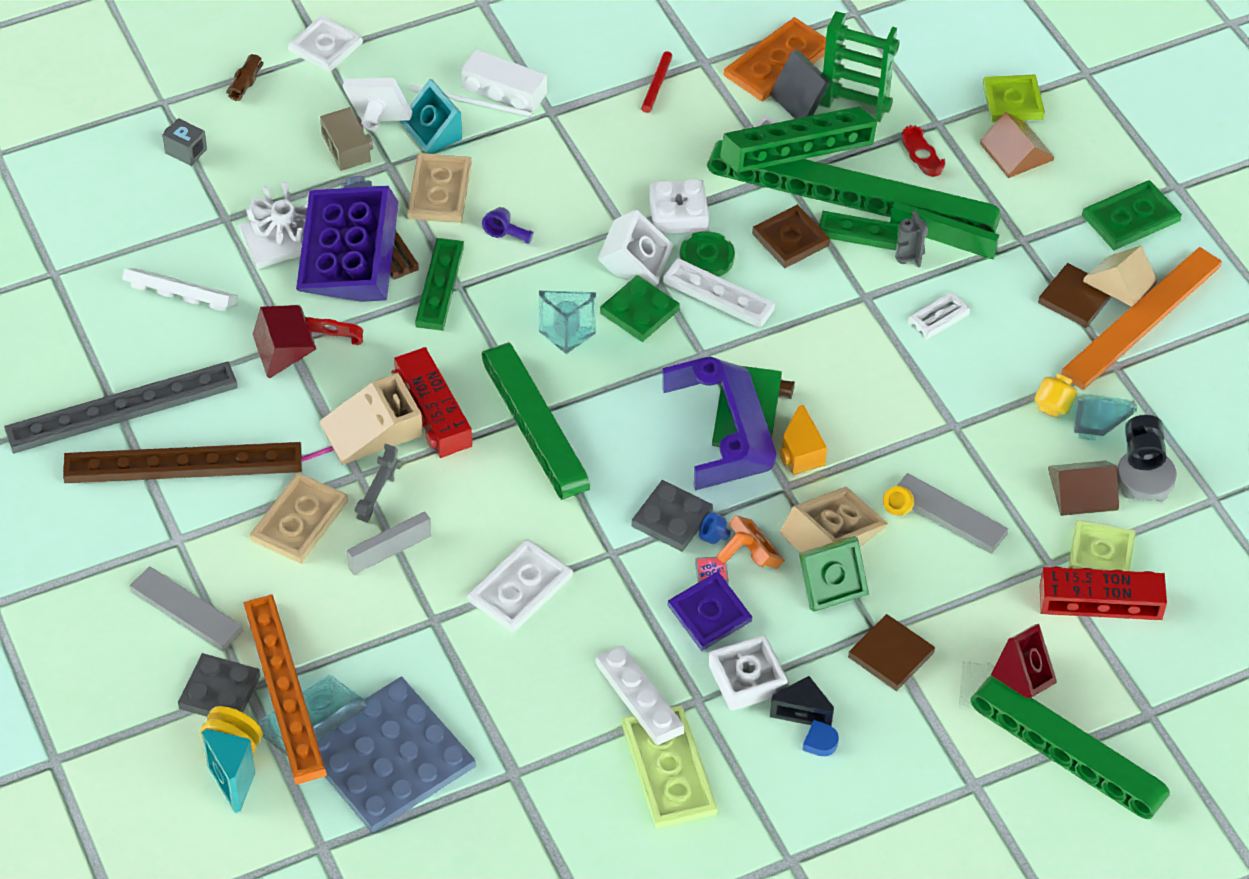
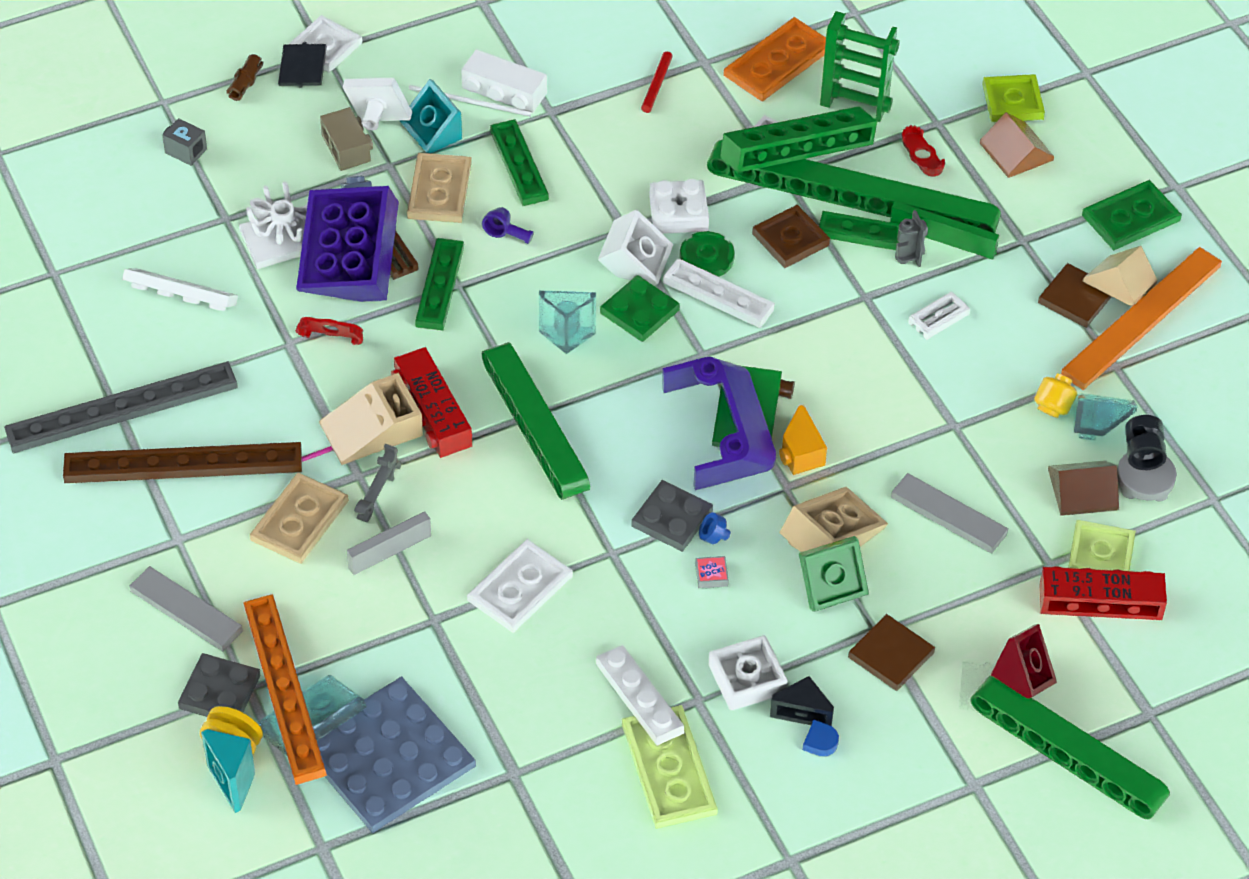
(282, 337): dark red slope -> none
(302, 64): none -> black piece
(519, 162): none -> green tile
(709, 611): dark purple tile -> none
(752, 537): orange plate -> none
(800, 86): black tile -> none
(898, 500): yellow tile -> none

